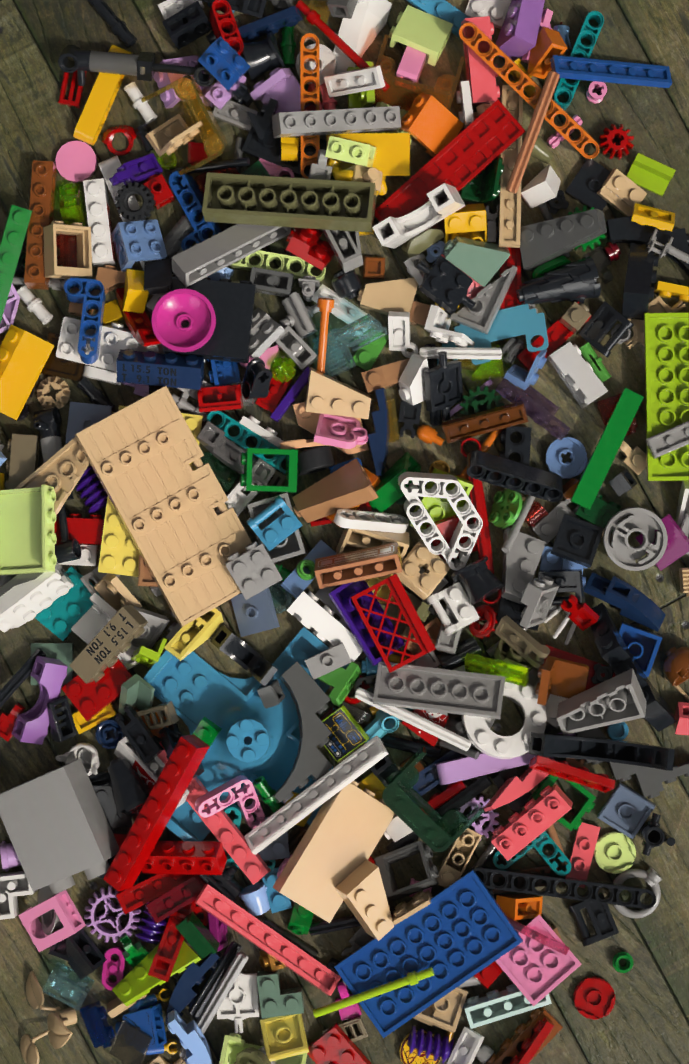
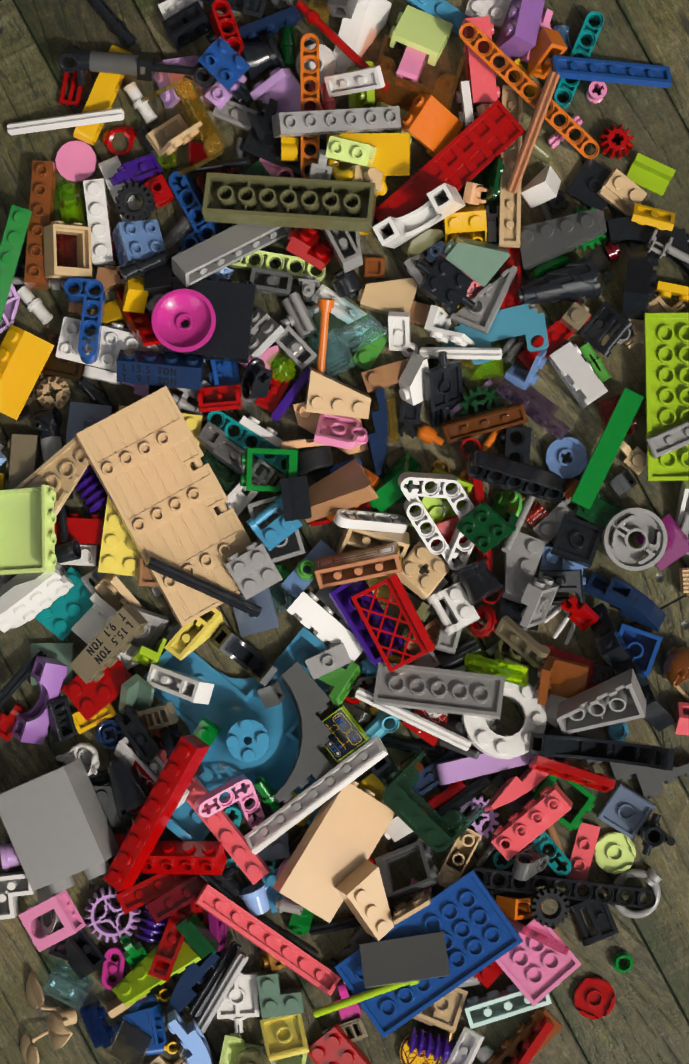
(65, 121): none -> white axle
(139, 267): none -> black pin
(180, 684): none -> white slope
(203, 587): none -> black axle
(289, 906): none -> light grey pin
(296, 498): none -> black panel
(404, 960): none -> dark grey tile
(473, 192): none -> light nougat tile
(486, 527): none -> dark green bracket
(528, 863): none -> dark grey piece
(559, 915): none -> black tyre

